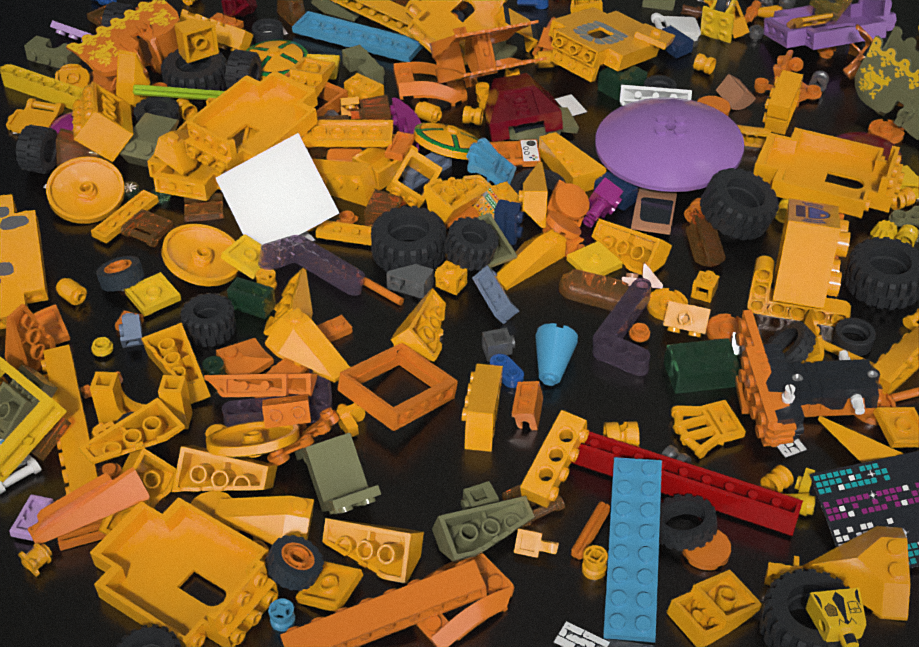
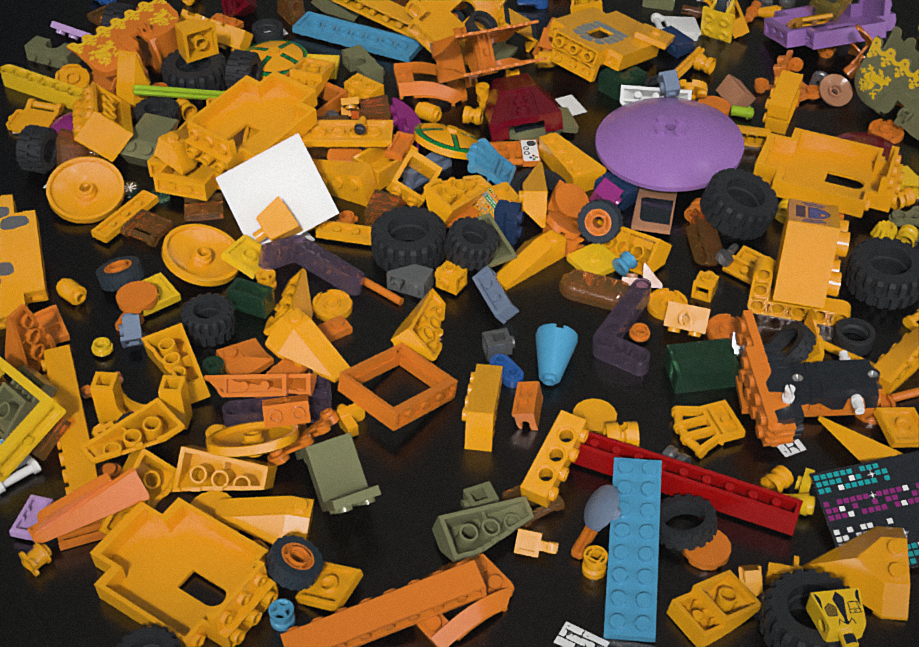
(137, 297): none -> orange tile
(276, 222): none -> light orange torso
(331, 305): none -> light orange tile
(360, 127): none -> black piece
(383, 549): light orange wedge -> none
(481, 17): none -> black tyre
(588, 221): none -> black wheel
(596, 413): none -> light orange tile
(602, 508): none -> sand blue dish
(624, 263): none -> dark azure wheel
(669, 83): none -> sand blue brick
(688, 61): none -> light orange axle
(698, 88): none -> light orange plate
(725, 257): none -> flat silver piece
(741, 111): none -> lime pin
(744, 264): none -> light orange slope
(752, 578): none -> light orange piece
(756, 32): flat silver plate -> none
(839, 85): none -> nougat dish

